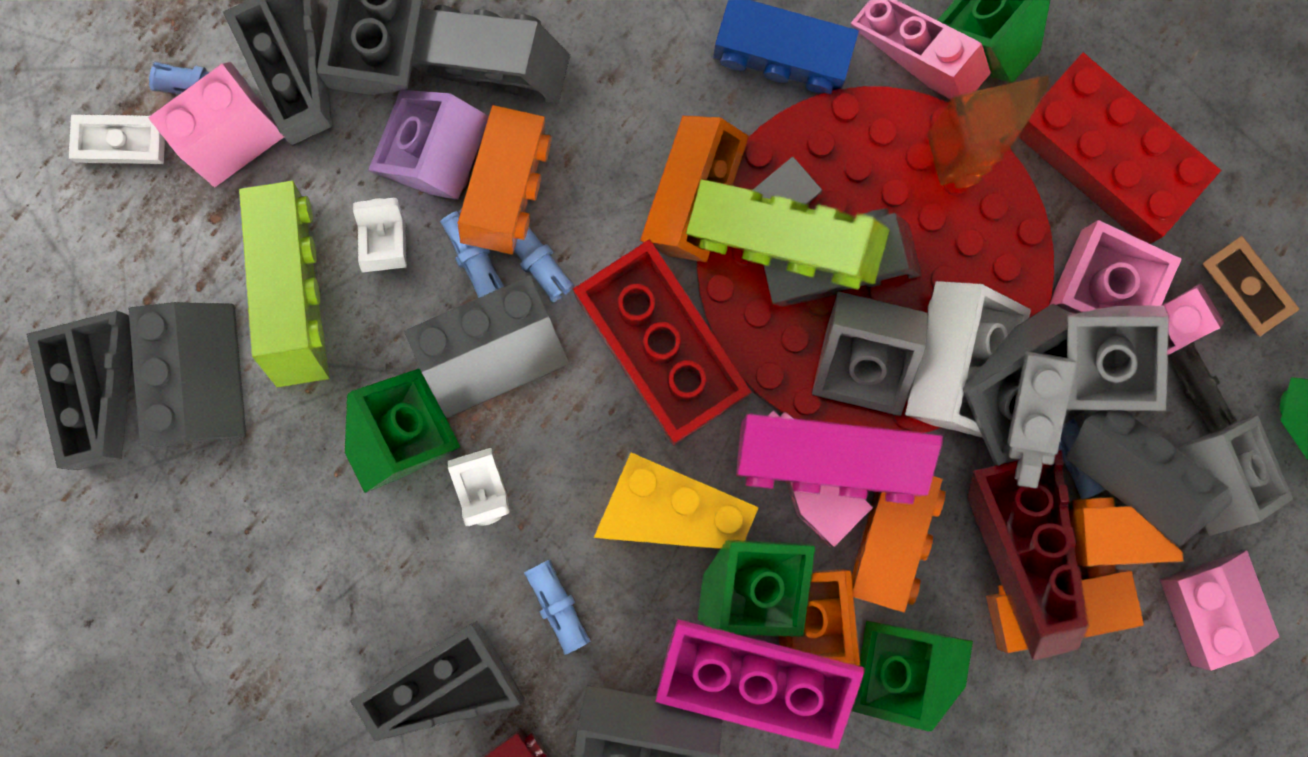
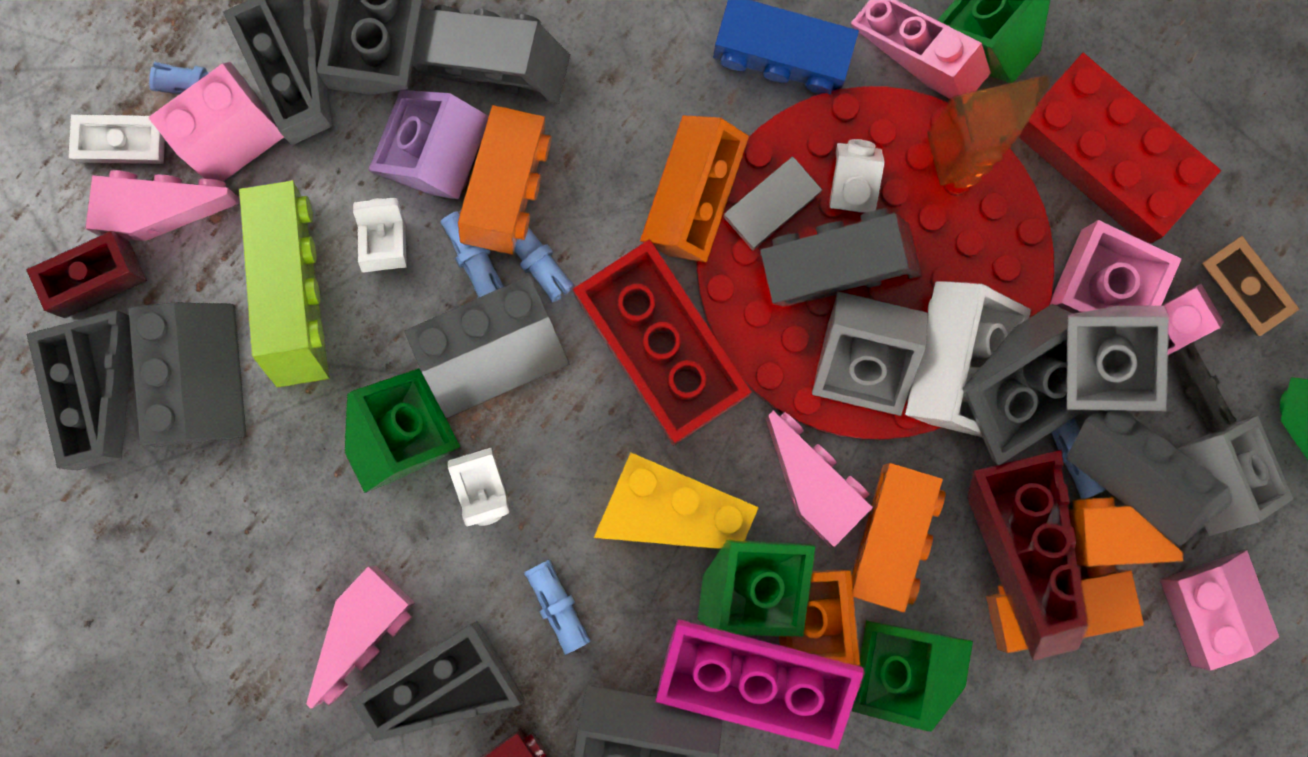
(86, 275): none -> dark red brick
(151, 208): none -> bright pink slope
(358, 622): none -> bright pink slope
(788, 232): lime wedge -> none
(836, 456): dark pink slope -> none
(857, 176): none -> white bracket
(1039, 414): light grey hinge -> none

